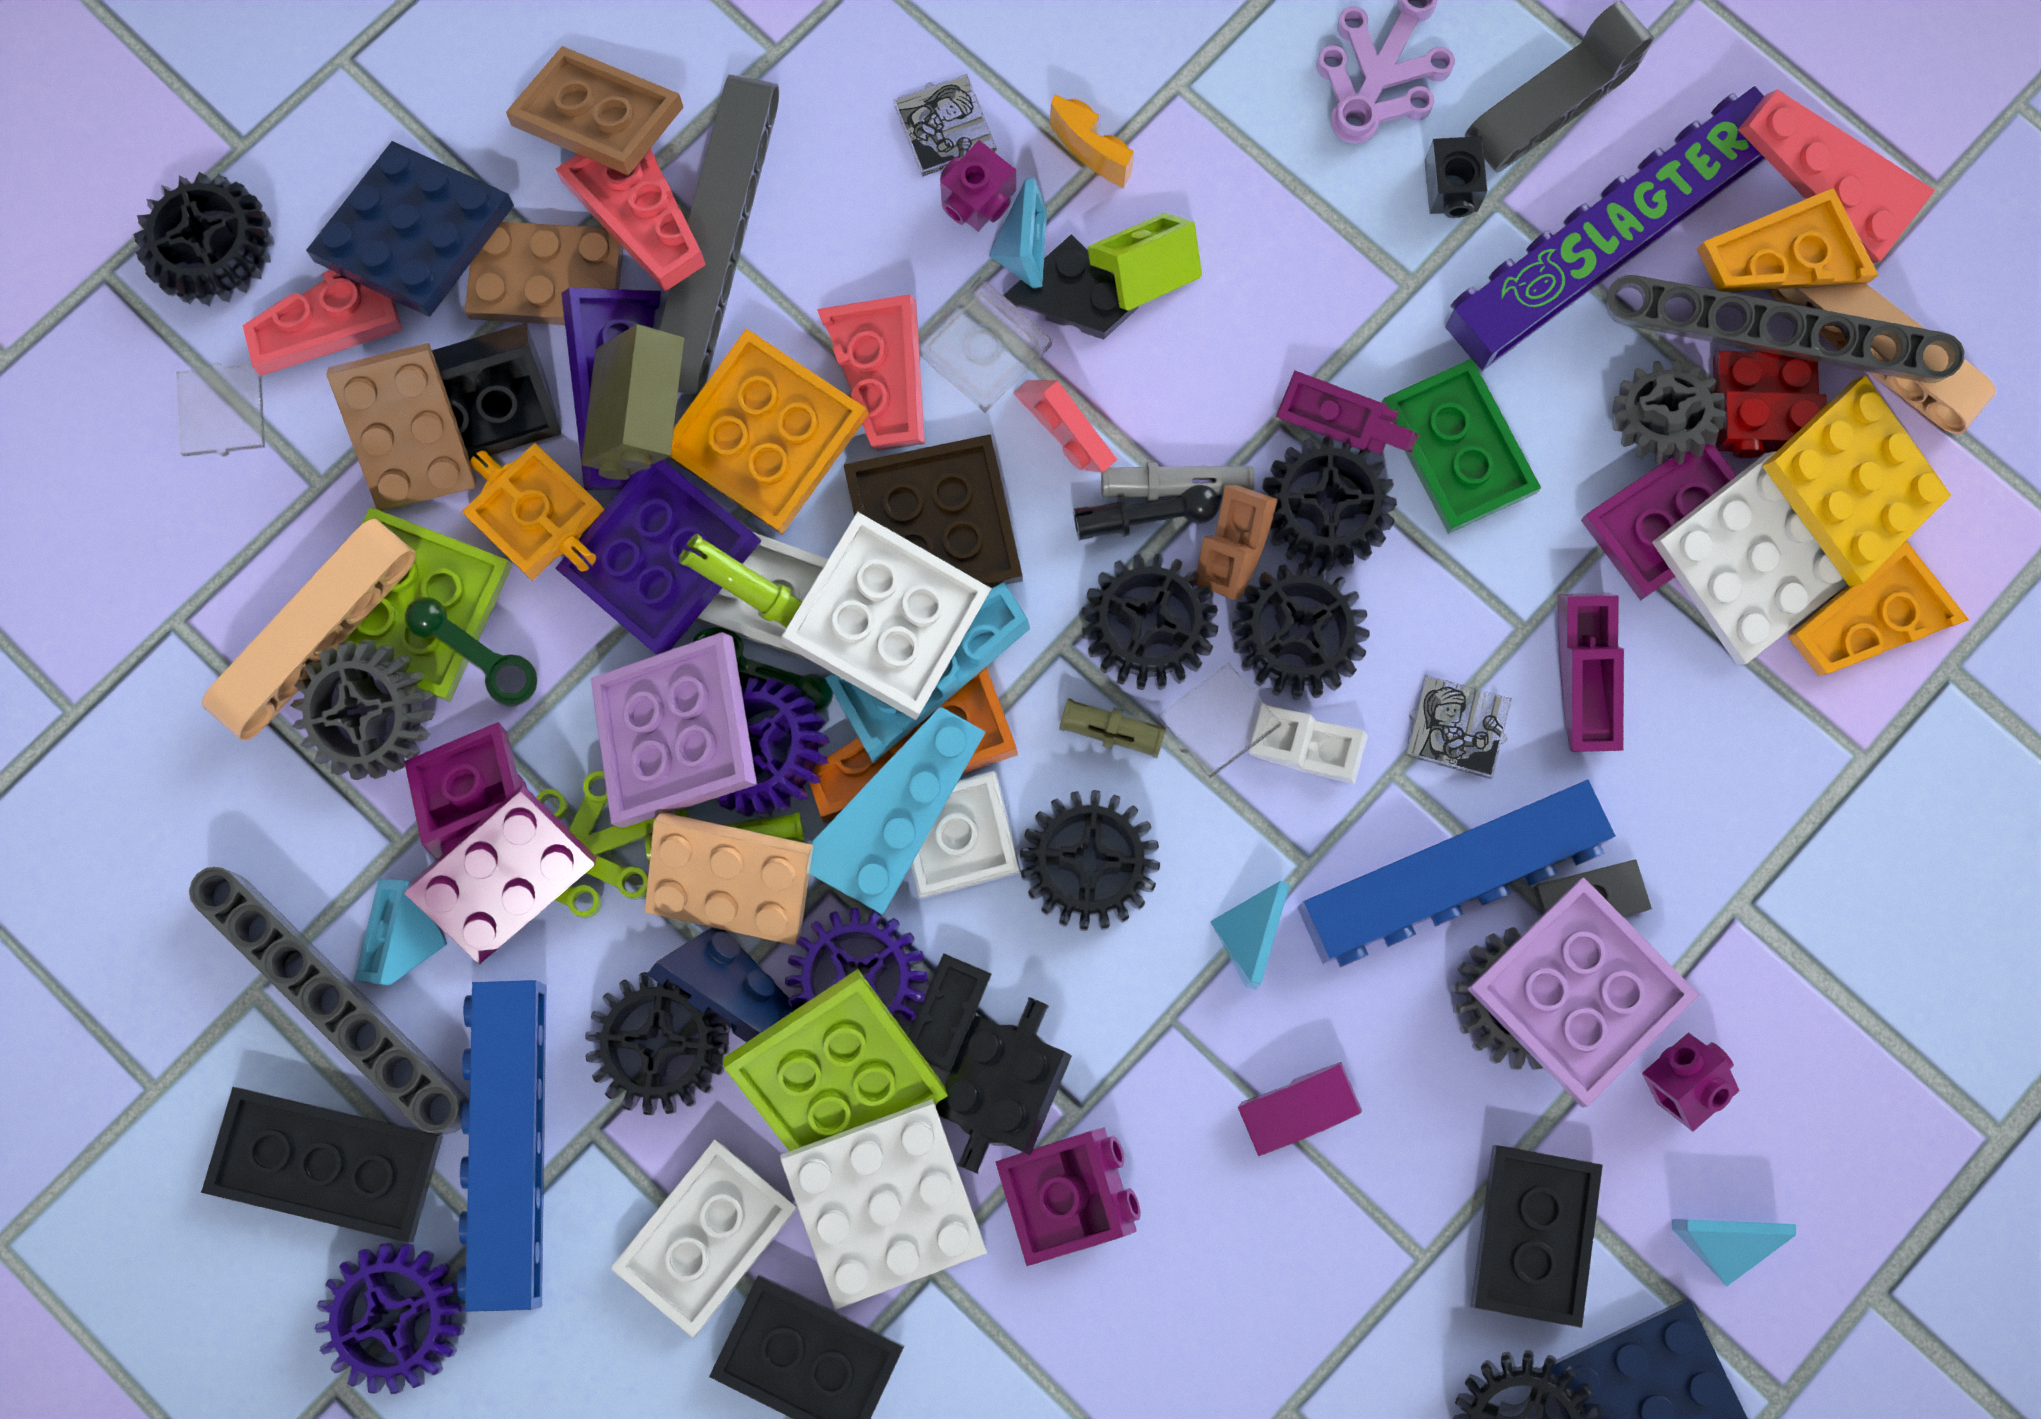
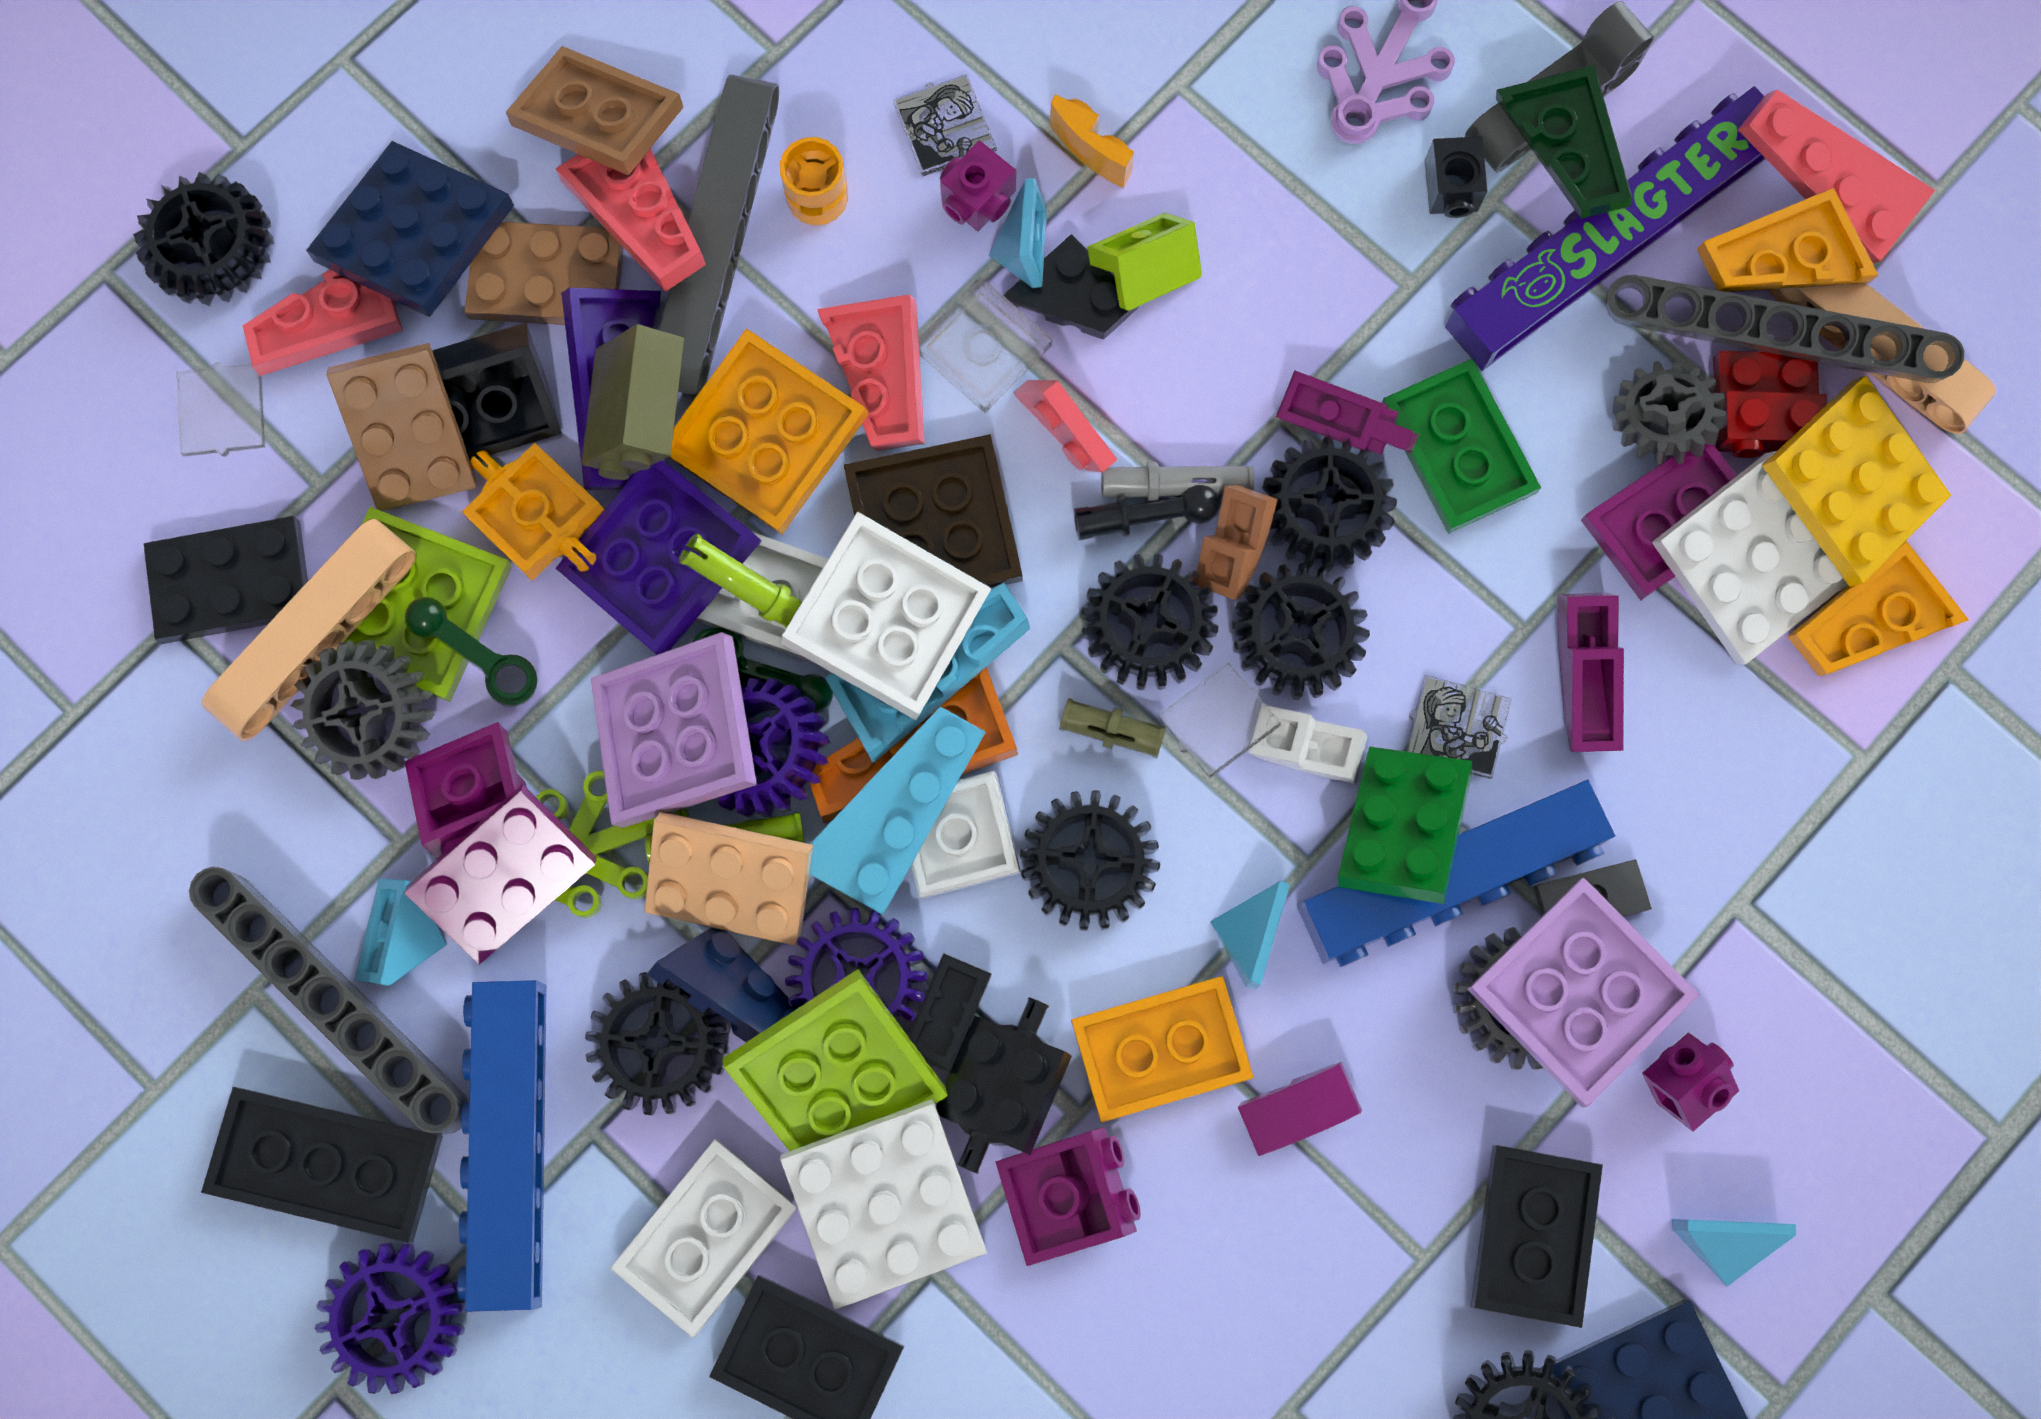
(224, 578): none -> black plate
(814, 180): none -> light orange wheel
(1161, 1049): none -> light orange plate
(1405, 825): none -> green plate
(1571, 137): none -> dark green wing

